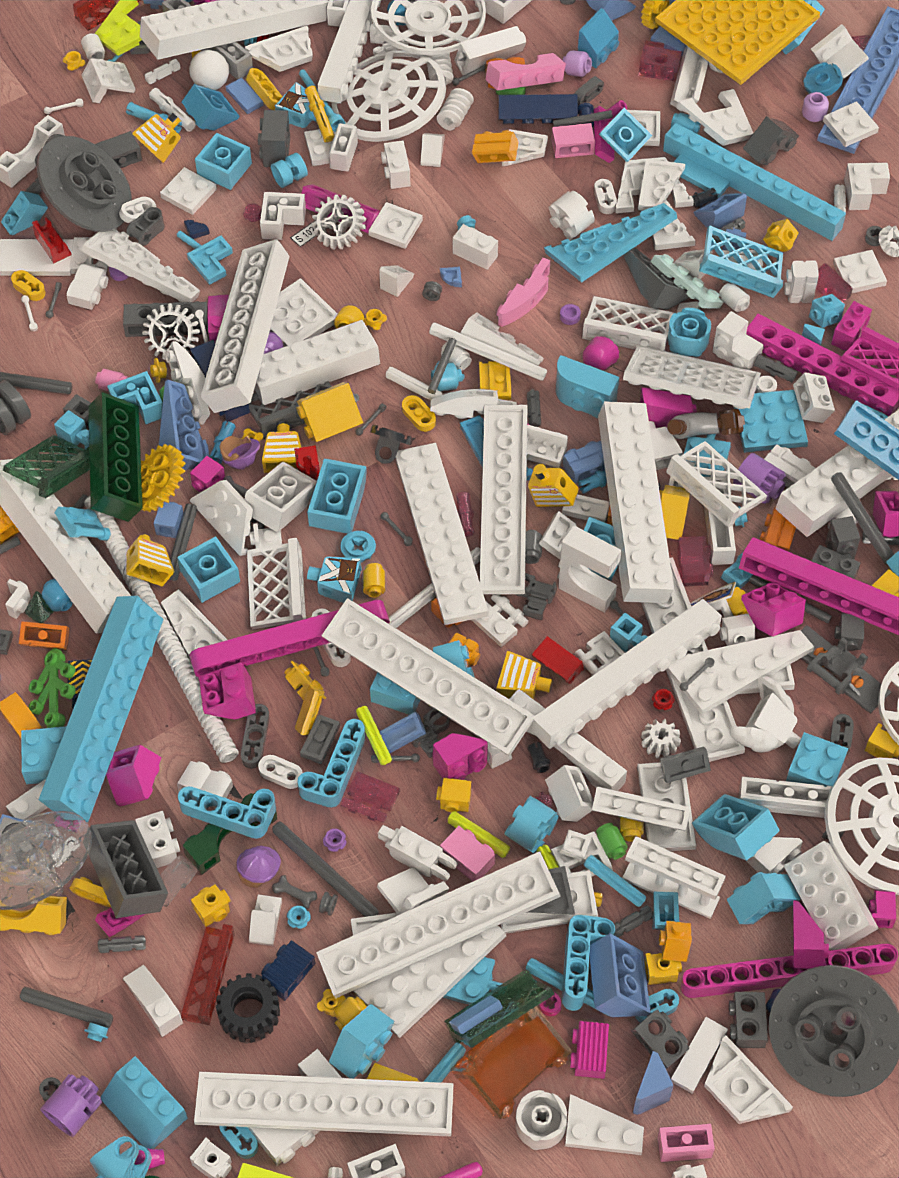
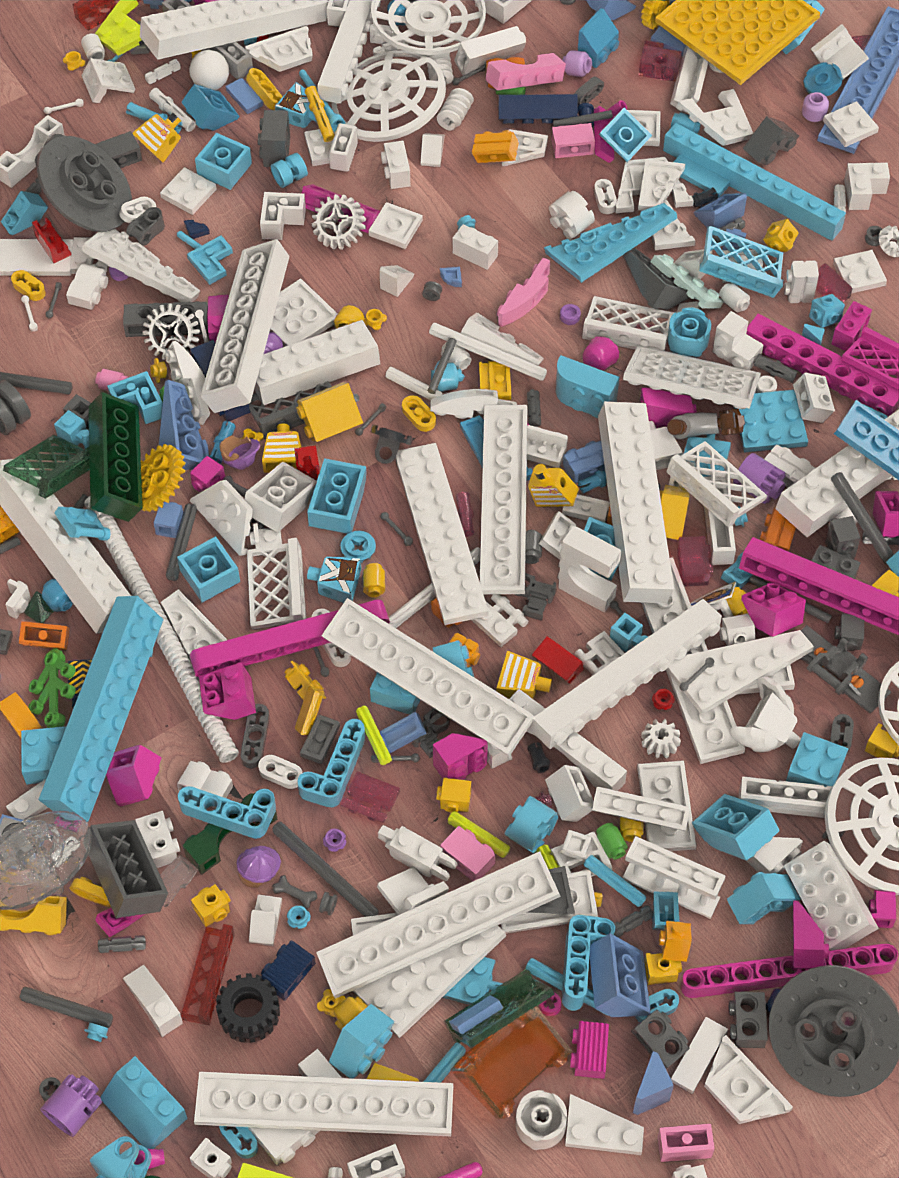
(148, 561): yellow torso -> none
(252, 212): clear pink plate -> none
(304, 235): white sticker -> none
(685, 764): dark grey plate -> none

